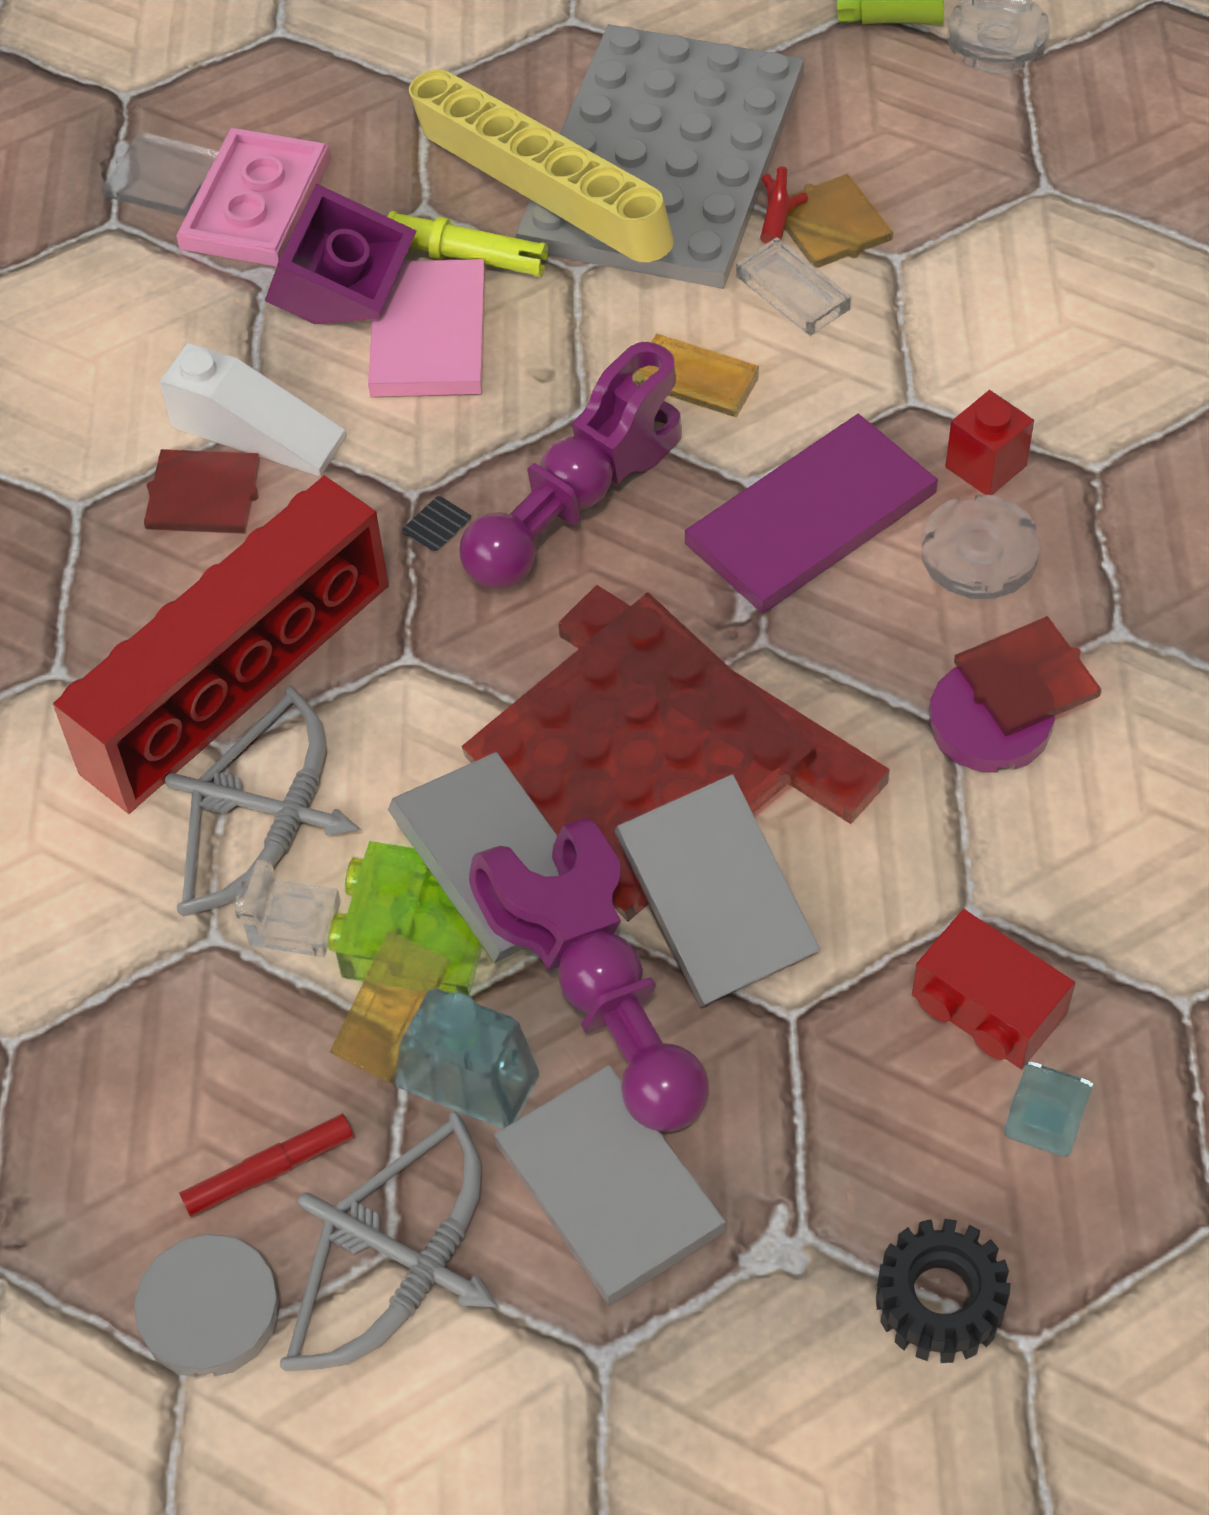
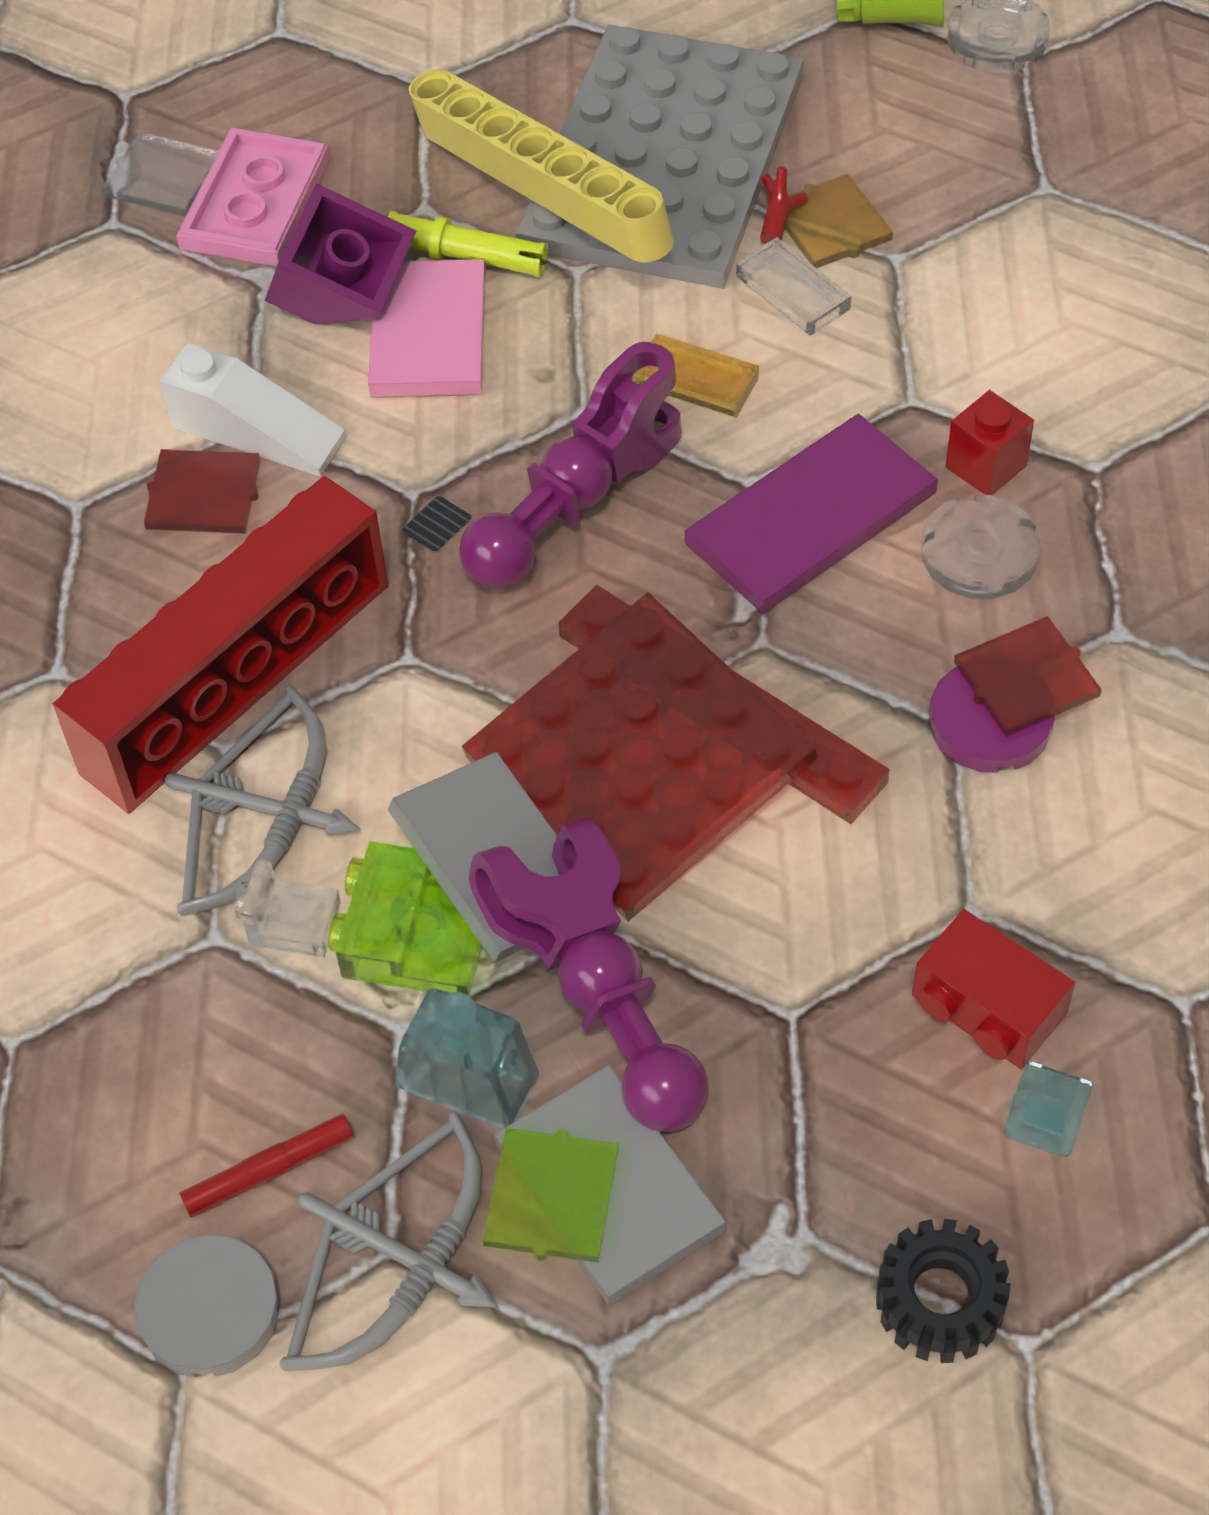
(388, 1003): clear yellow tile -> none
(551, 1195): none -> clear neon green piece
(716, 890): light grey tile -> none

